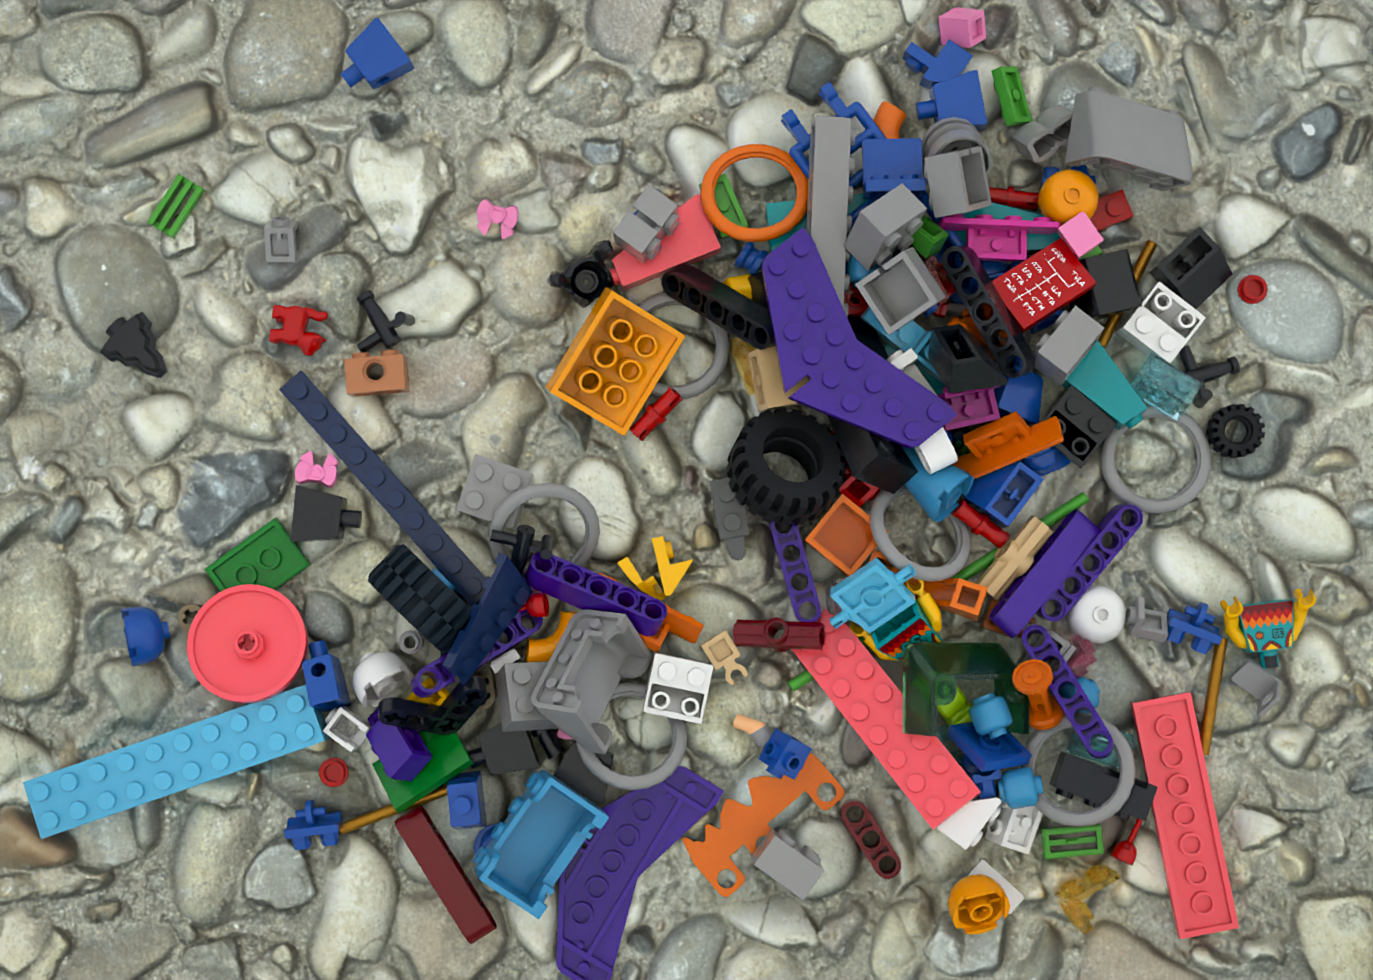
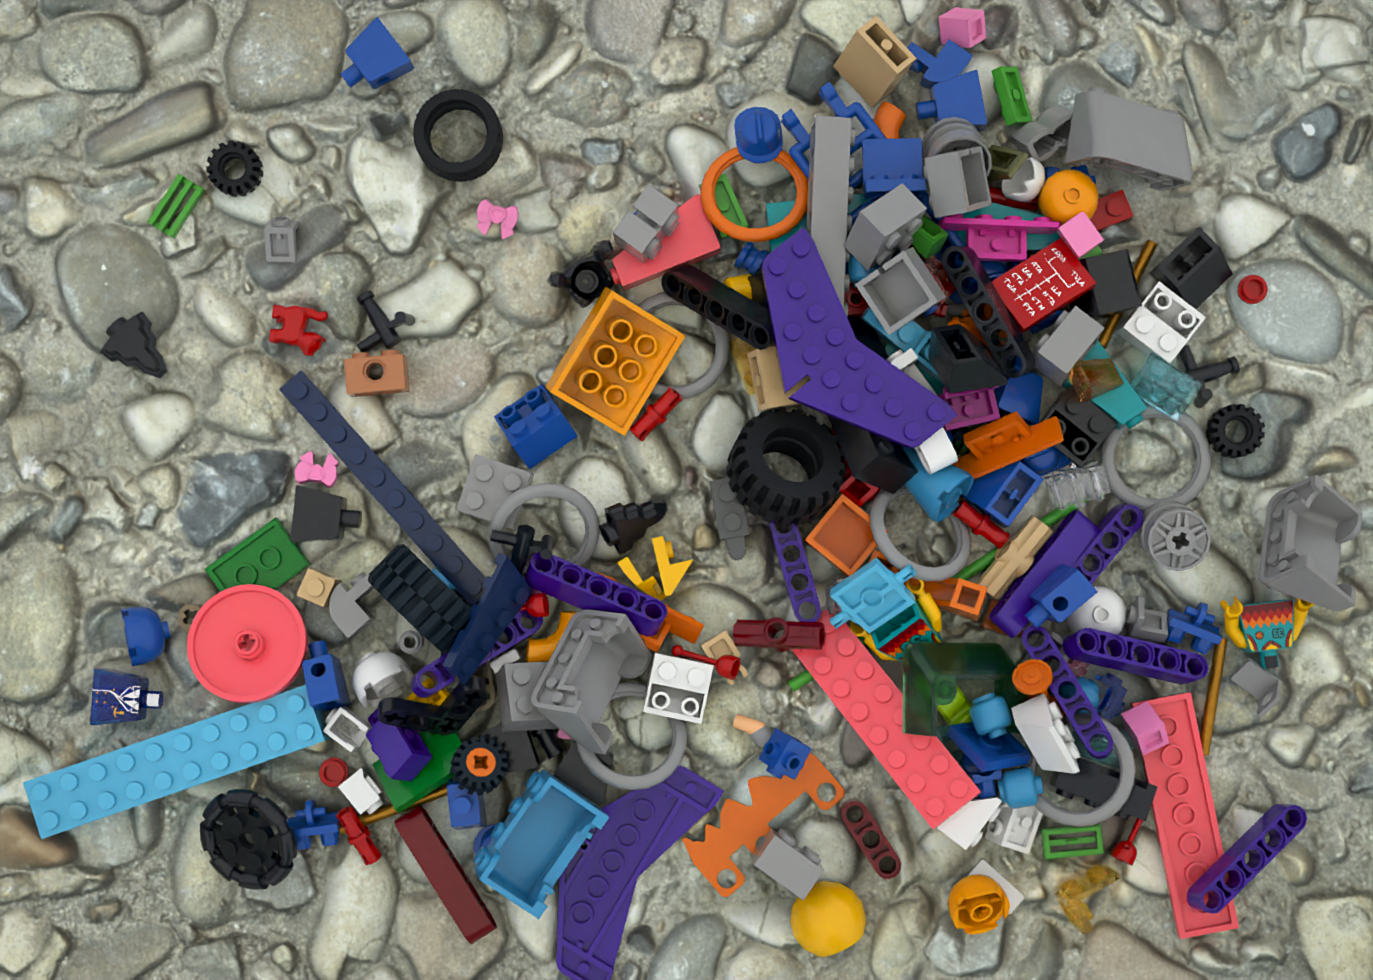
(121, 697): none -> clear blue torso
(219, 160): none -> black tyre
(237, 850): none -> black plate
(317, 587): none -> tan brick
(346, 607): none -> light grey brick
(358, 835): none -> red pin
(362, 792): none -> white window
(444, 103): none -> black tyre
(472, 774): none -> black wheel
(535, 426): none -> blue slope
(629, 522): none -> black rock
(726, 665): none -> red hinge
(758, 134): none -> blue piece
(828, 919): none -> yellow cylinder
(874, 61): none -> tan brick
(1005, 162): none -> olive slope
(1026, 182): none -> white hair
(1047, 735): none -> white slope
(1068, 591): none -> blue torso
(1077, 485): none -> clear gear
(1094, 378): none -> clear orange slope
(1112, 702): none -> clear blue bracket
(1123, 658): none -> dark purple beam
(1145, 728): none -> bright pink panel
(1172, 519): none -> light grey wheel
(1259, 856): none -> dark purple beam
(1304, 543): none -> light grey windscreen

